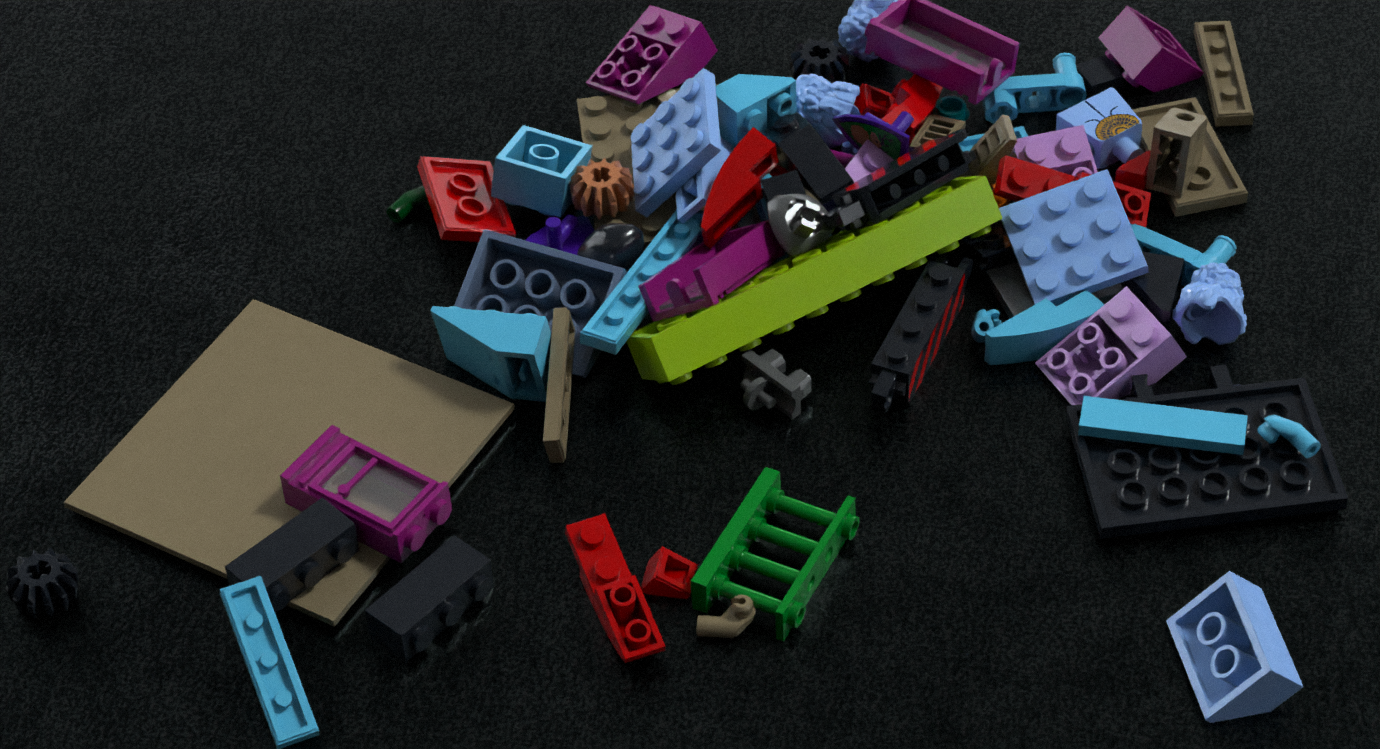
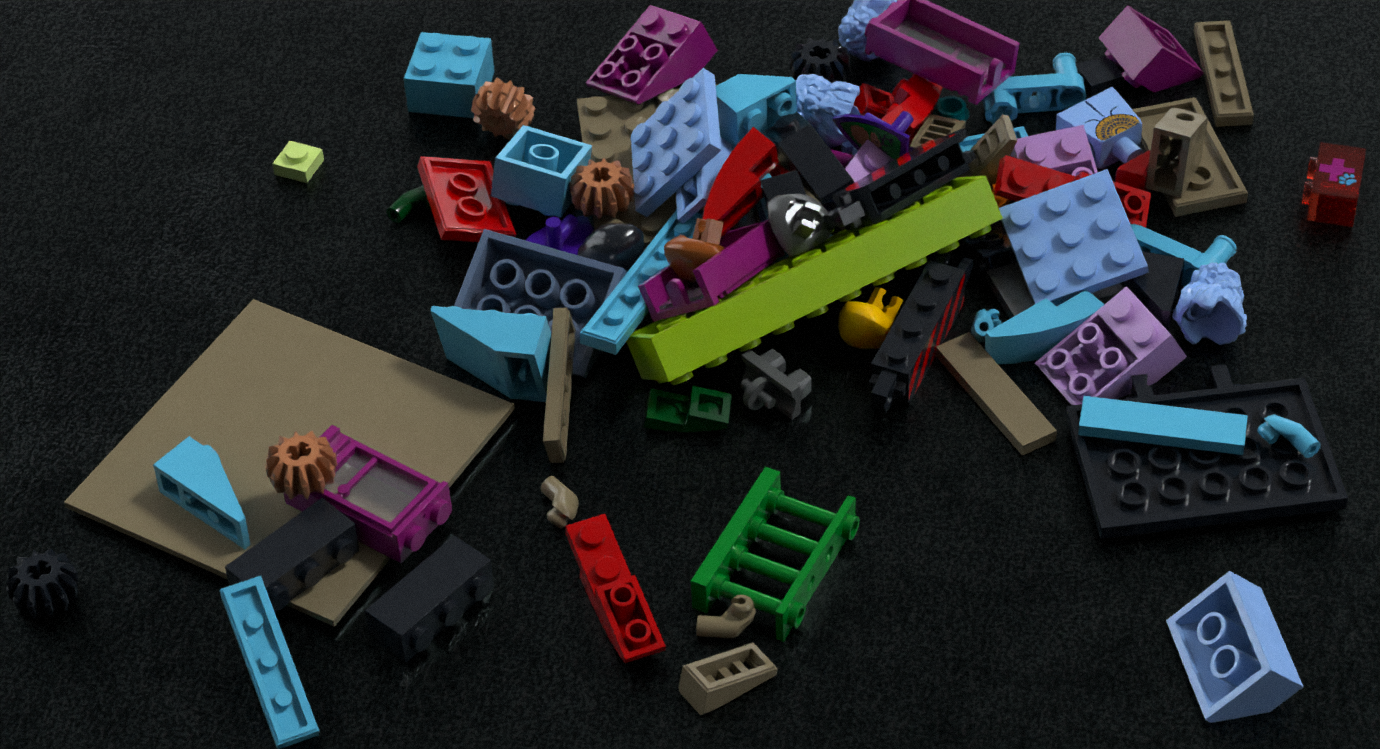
(198, 483): none -> medium azure slope
(298, 161): none -> yellowish green plate
(301, 465): none -> nougat gear
(447, 73): none -> medium azure brick
(502, 108): none -> nougat gear
(562, 499): none -> dark tan arm
(668, 575): red slope -> none
(688, 254): none -> dark orange piece
(699, 412): none -> dark green slope
(707, 694): none -> dark tan slope
(867, 323): none -> yellow piece
(996, 393): none -> dark tan tile
(1335, 184): none -> clear red brick

